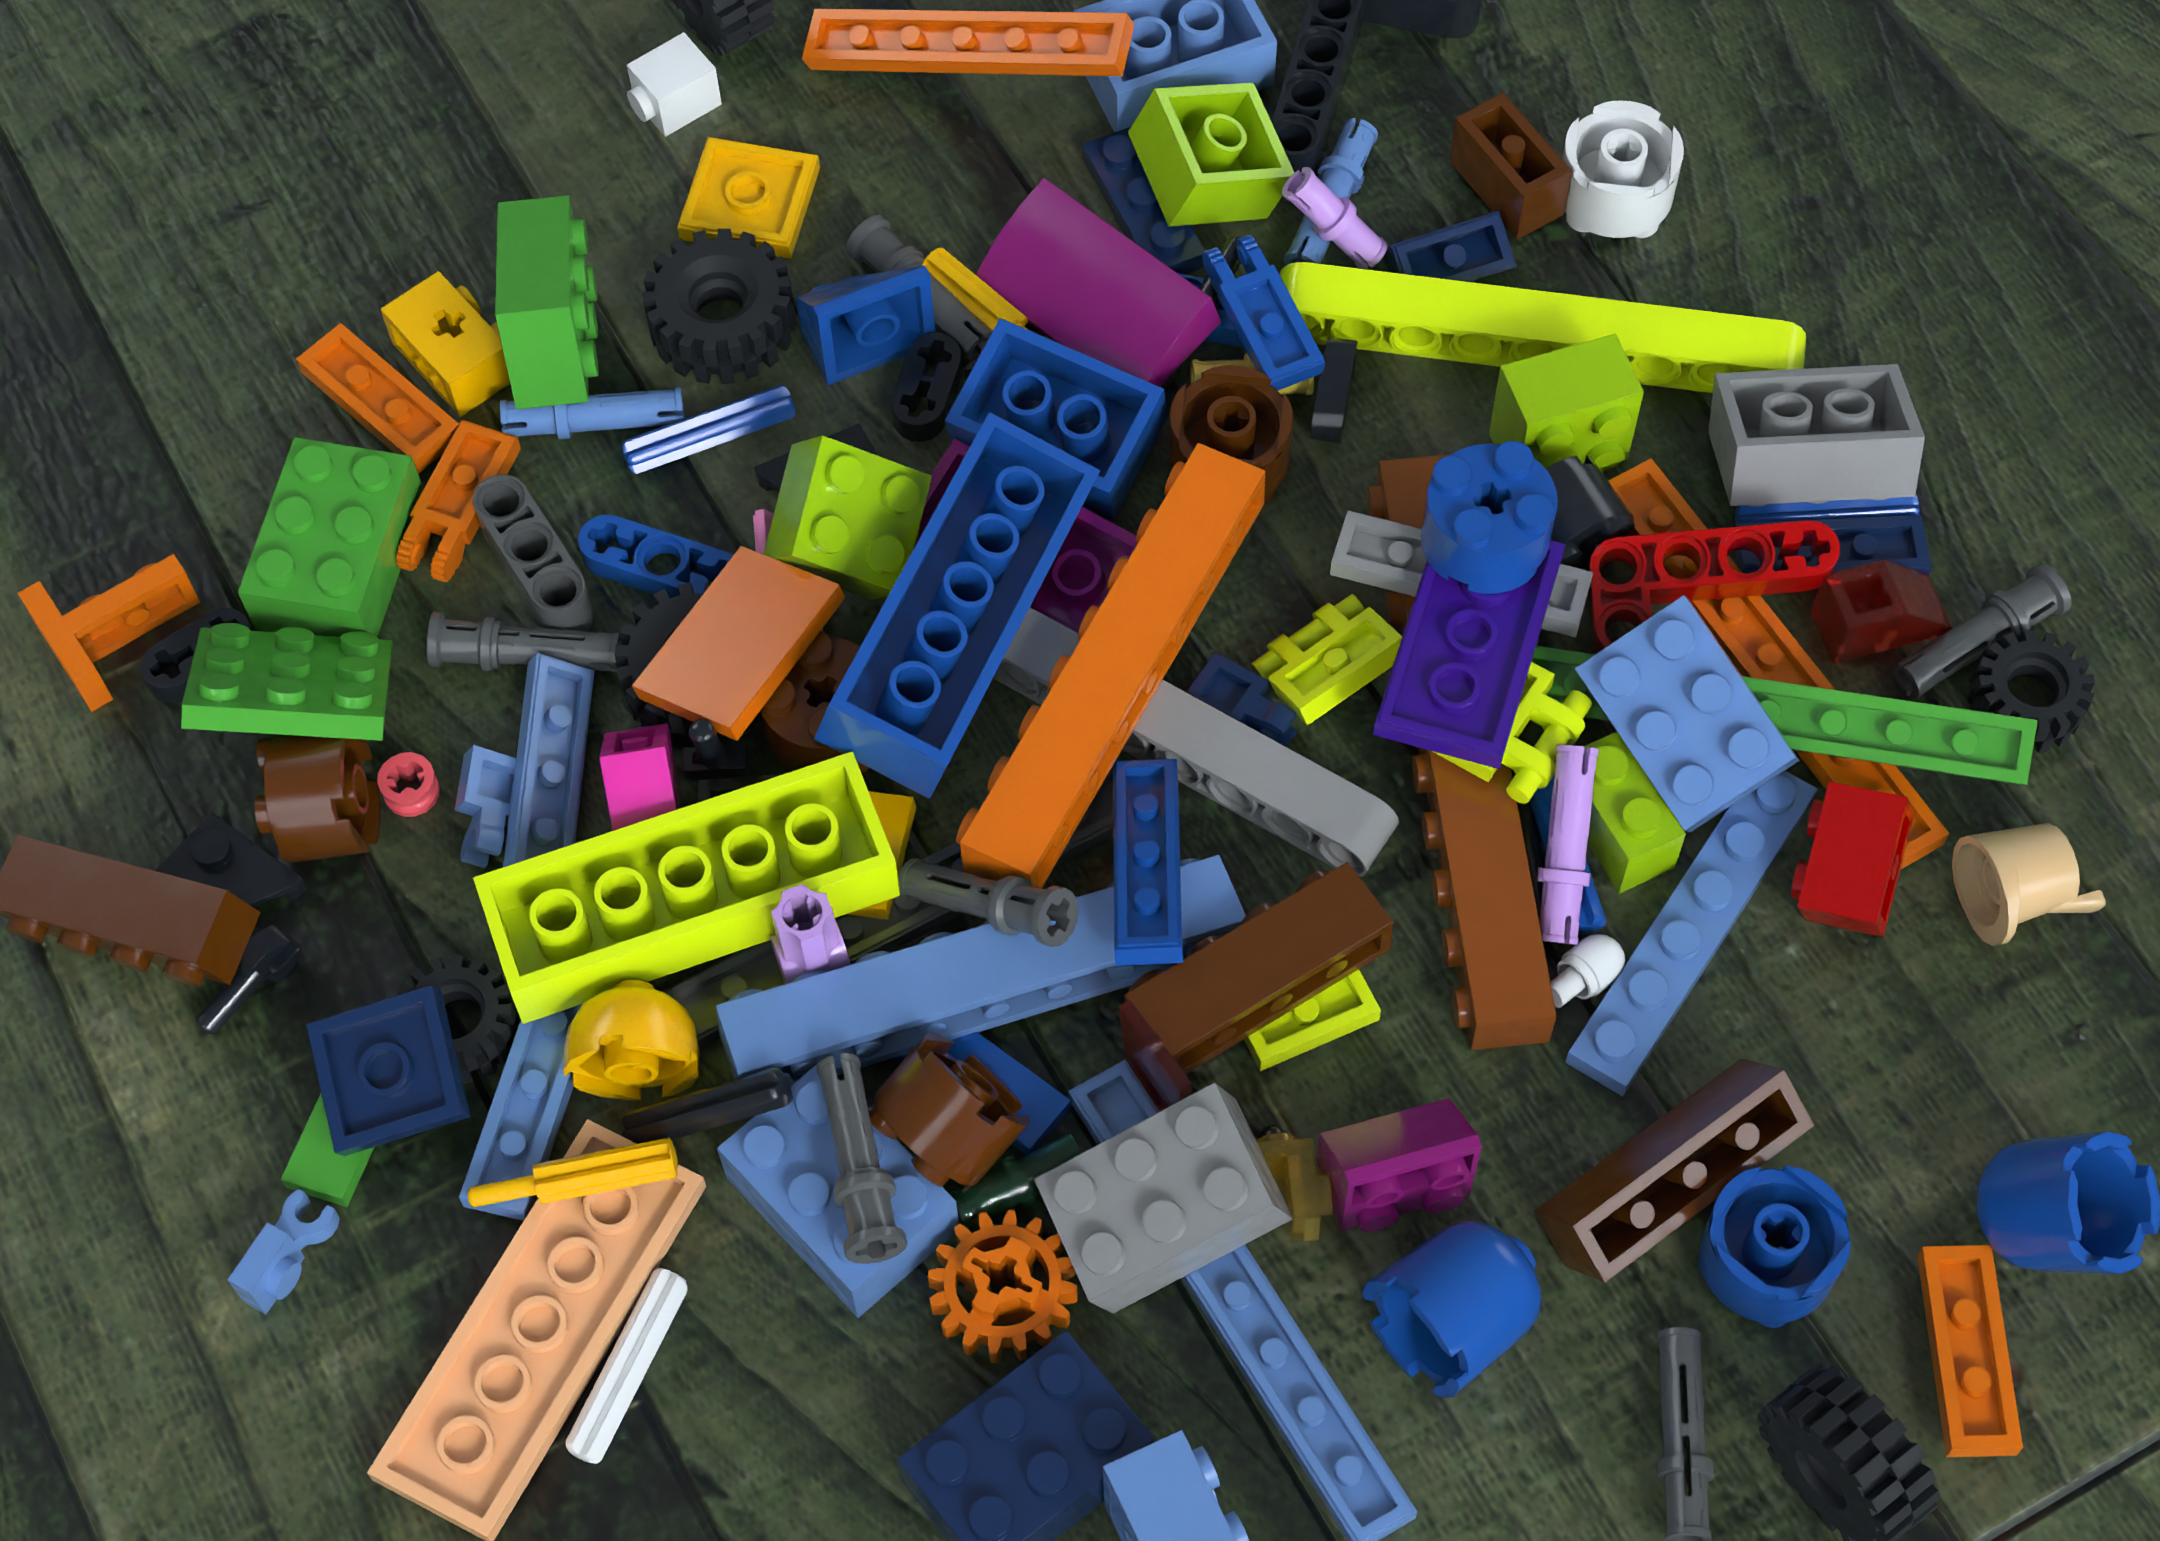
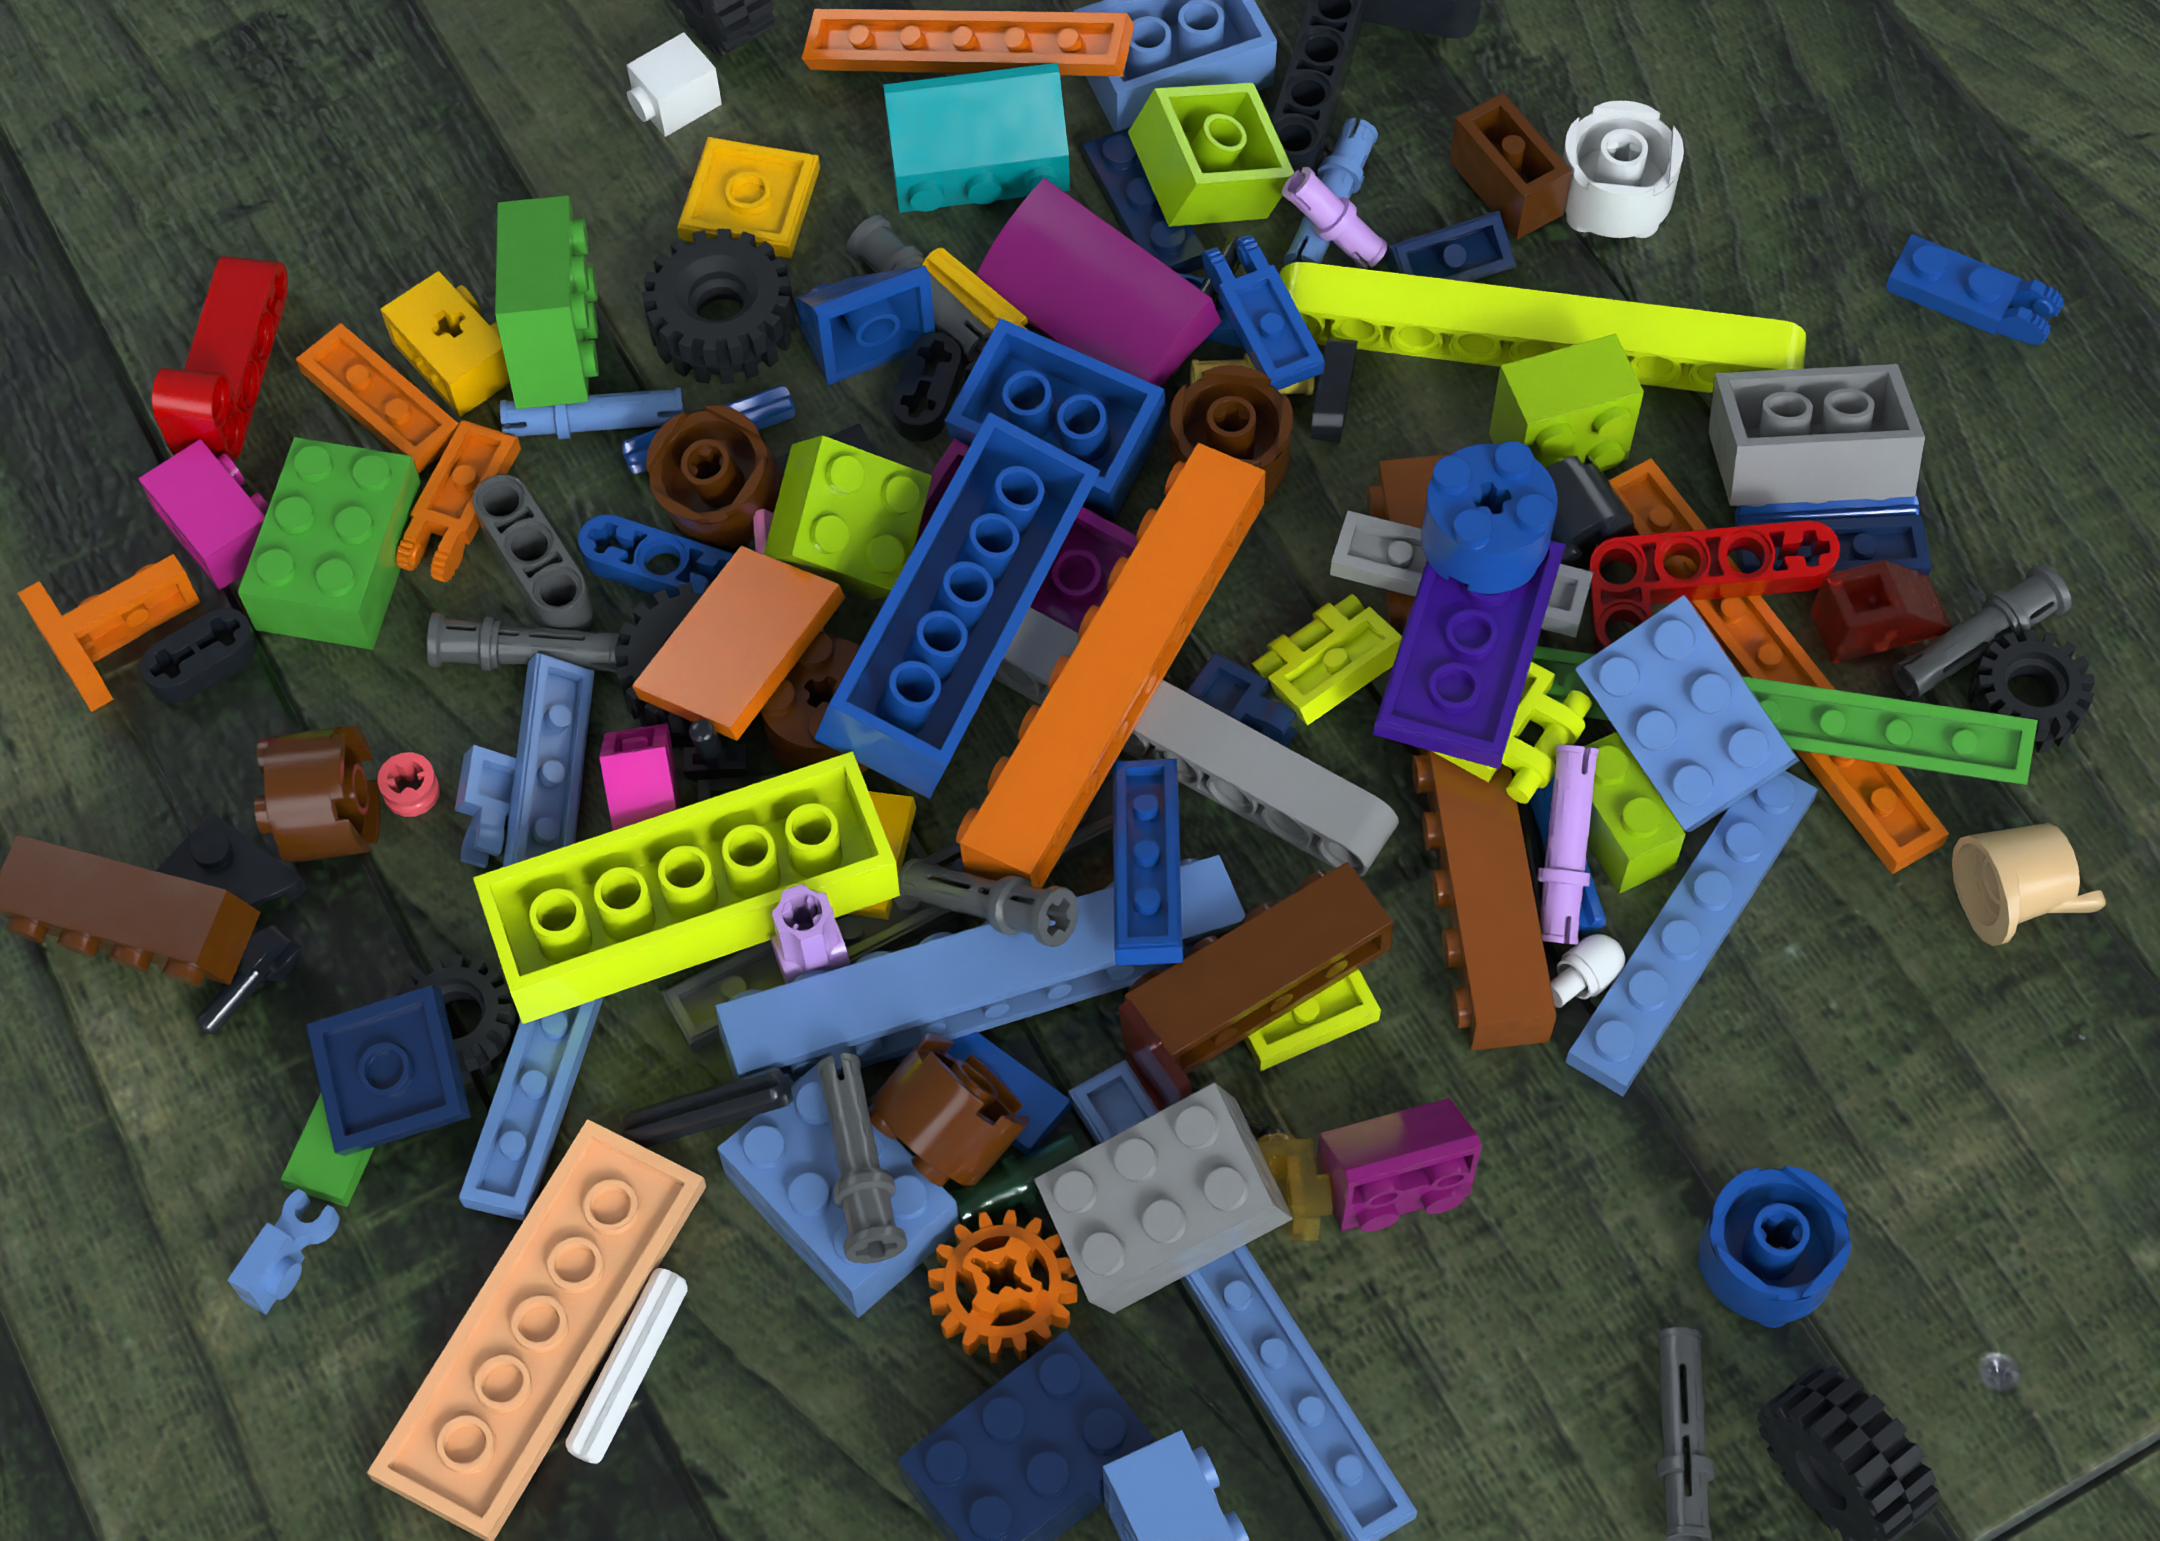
(207, 510): none -> dark pink brick
(226, 359): none -> red beam
(288, 683): bright green plate -> none
(585, 1174): yellow axle -> none
(631, 1042): yellow cylinder -> none
(713, 475): none -> reddish brown brick
(976, 137): none -> teal slope
(1456, 1303): blue cylinder -> none
(1673, 1169): reddish brown brick -> none
(1853, 858): red brick -> none
(1969, 1351): orange plate -> none
(1974, 292): none -> blue hinge
(2068, 1204): blue cylinder -> none

